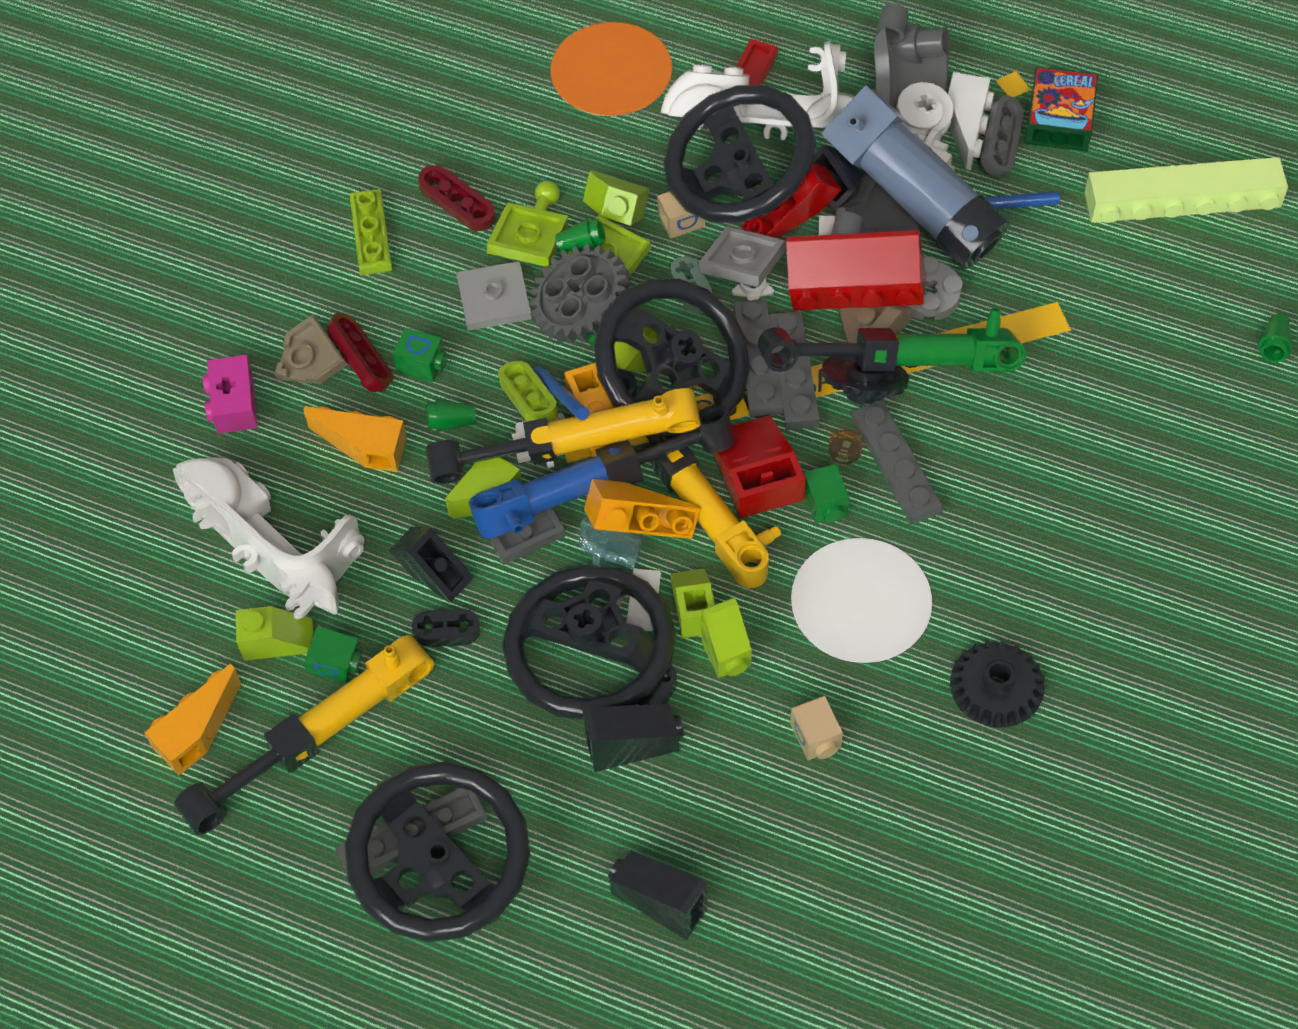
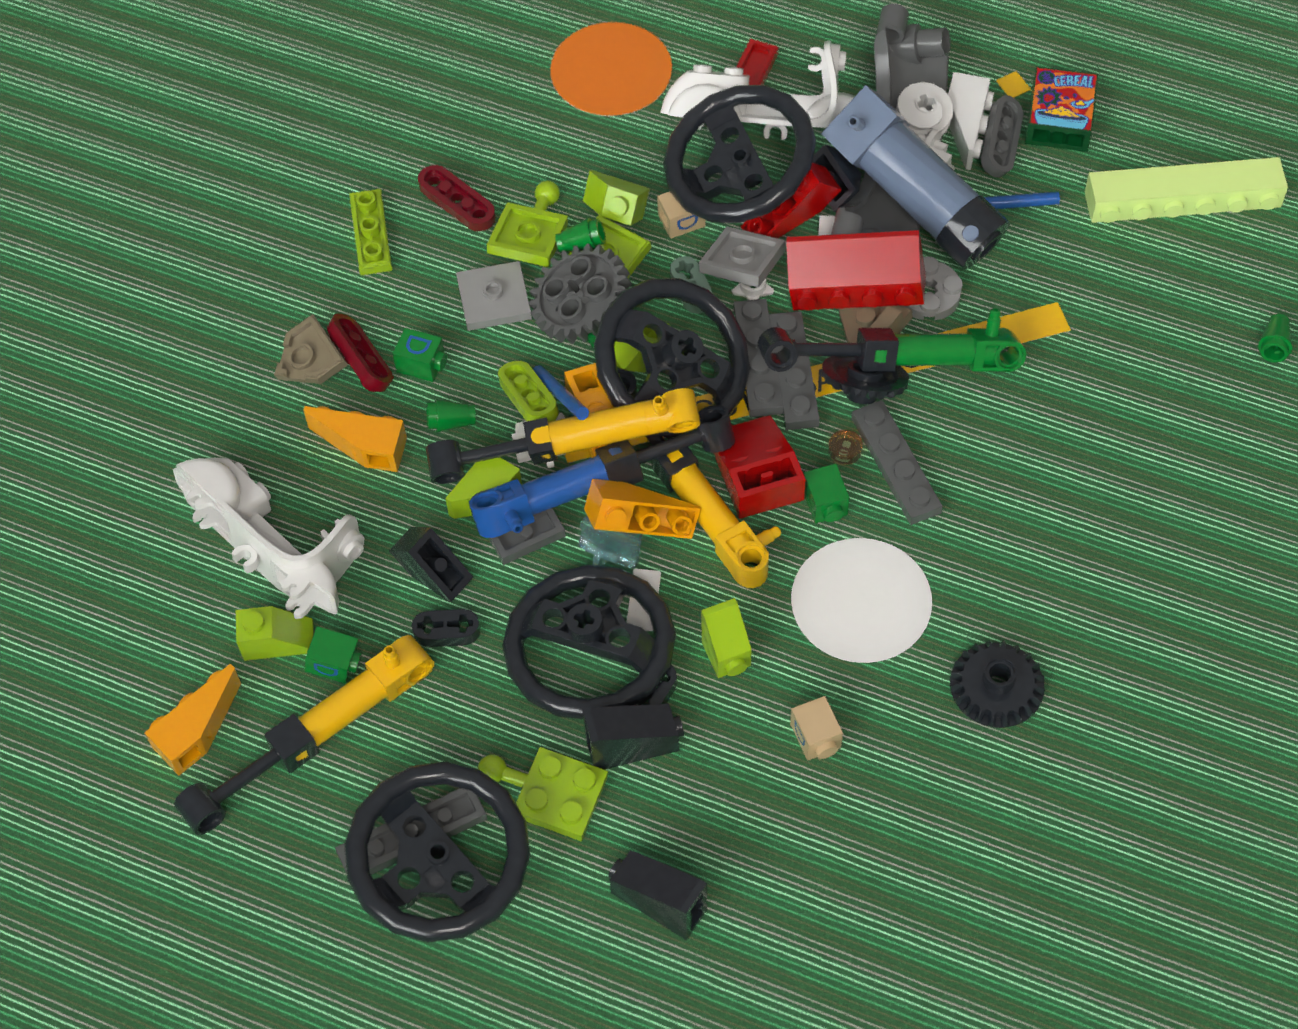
(231, 394): dark pink brick -> none
(555, 792): none -> lime plate
(691, 594): lime slope -> none

